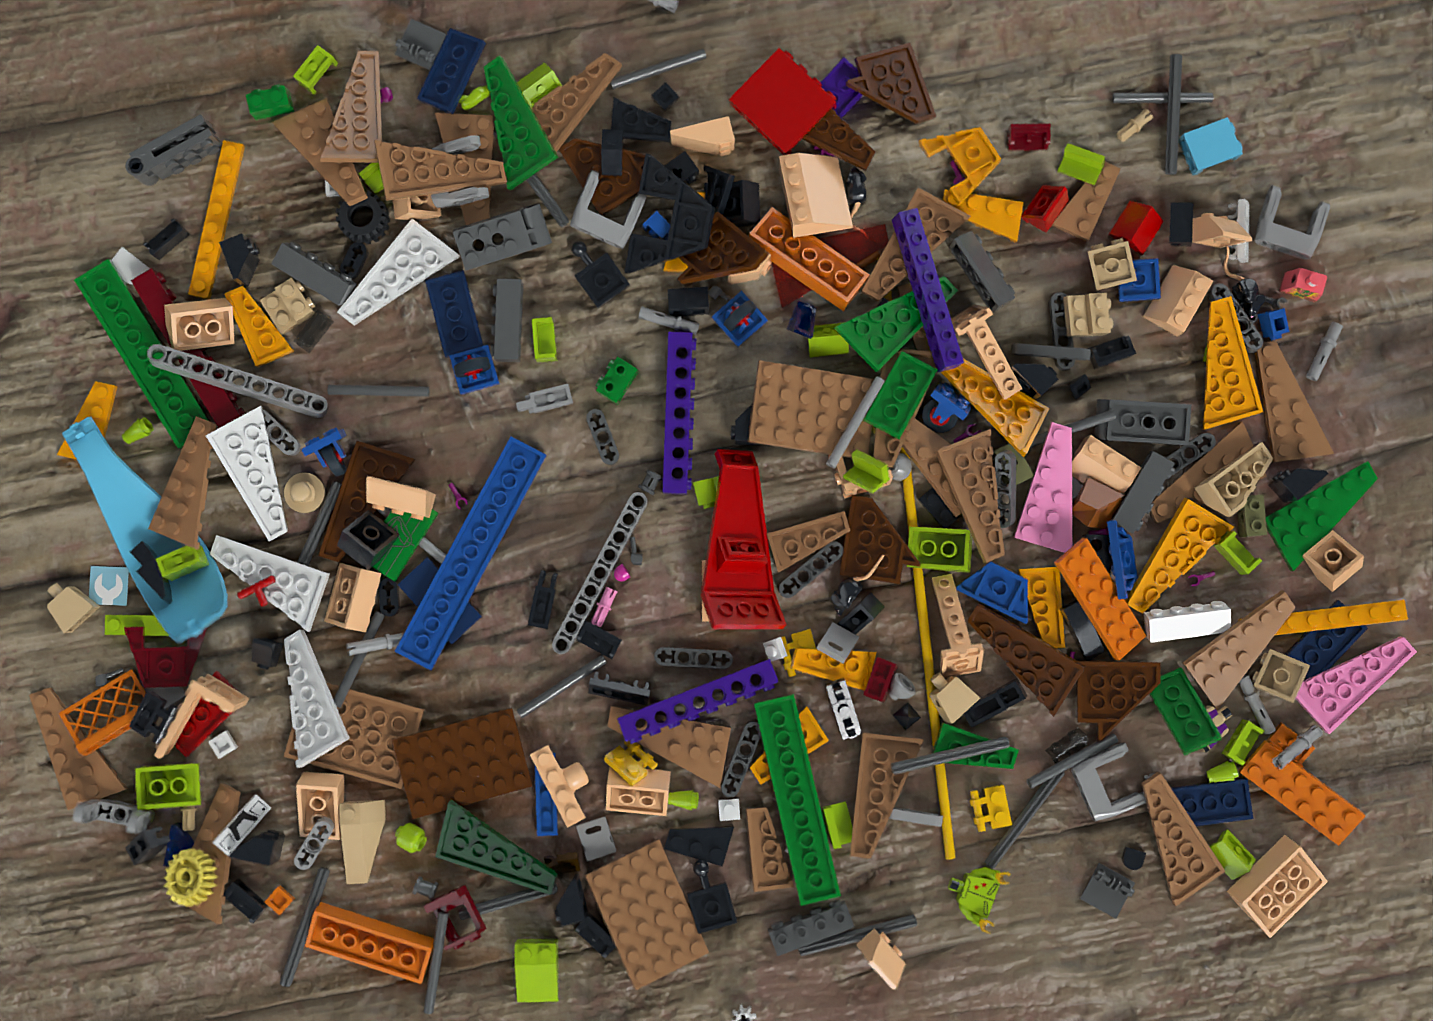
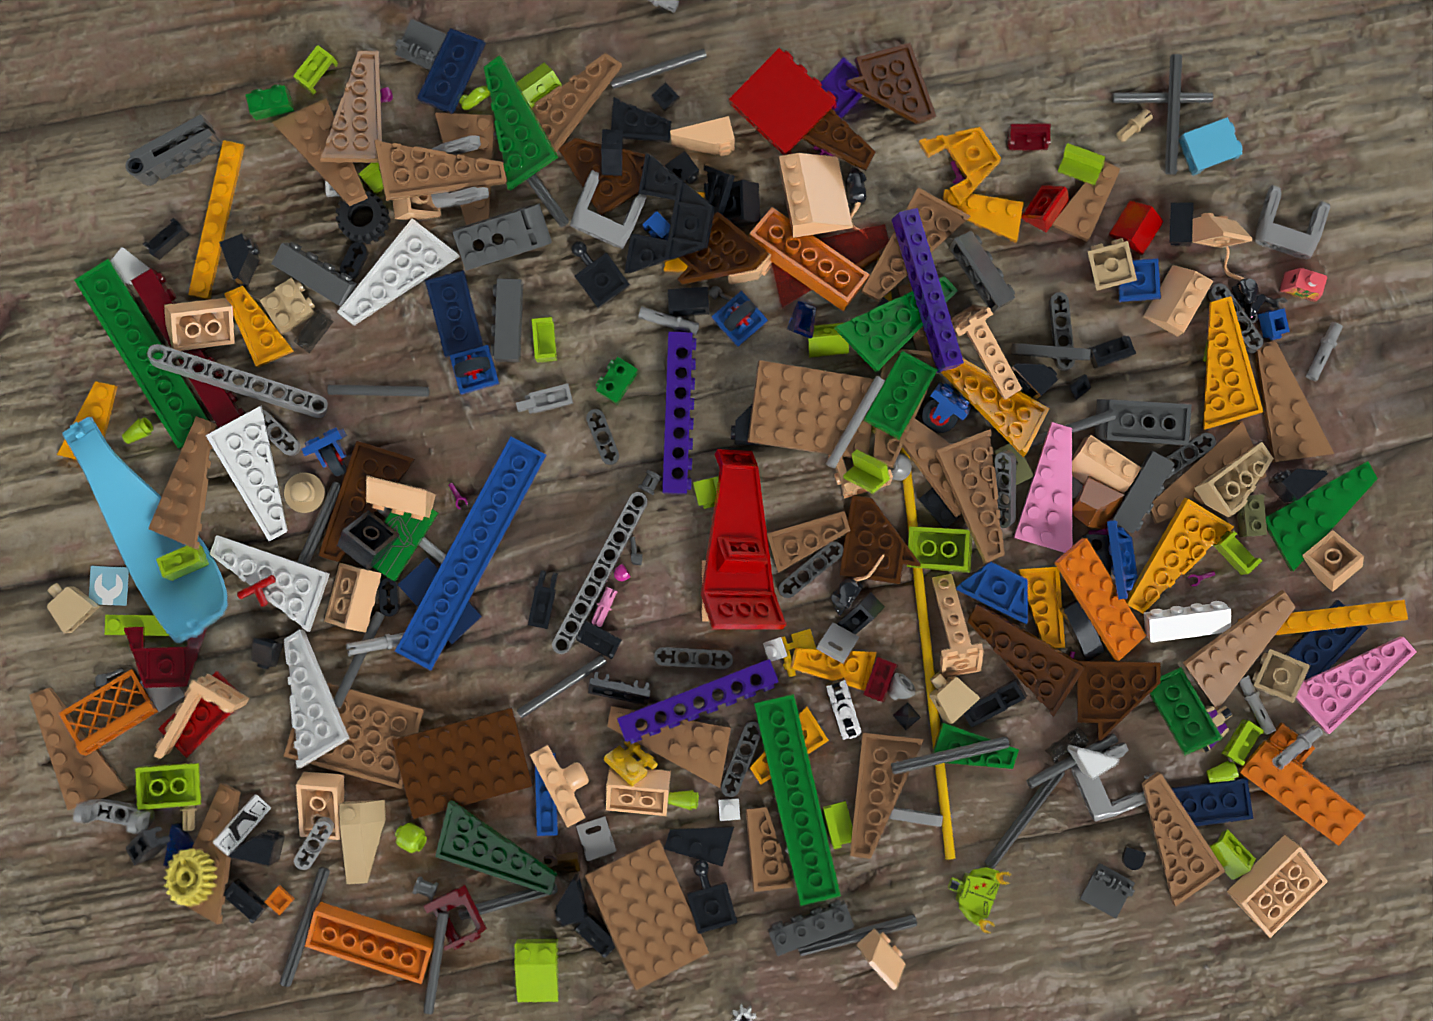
(147, 715): black plate -> none
(150, 571): black slope -> none
(223, 744): white plate -> none
(966, 434): magenta hand -> none
(996, 805): yellow plate -> none
(1087, 315): tan plate -> none
(1091, 762): none -> white slope
(1242, 217): white plate -> none

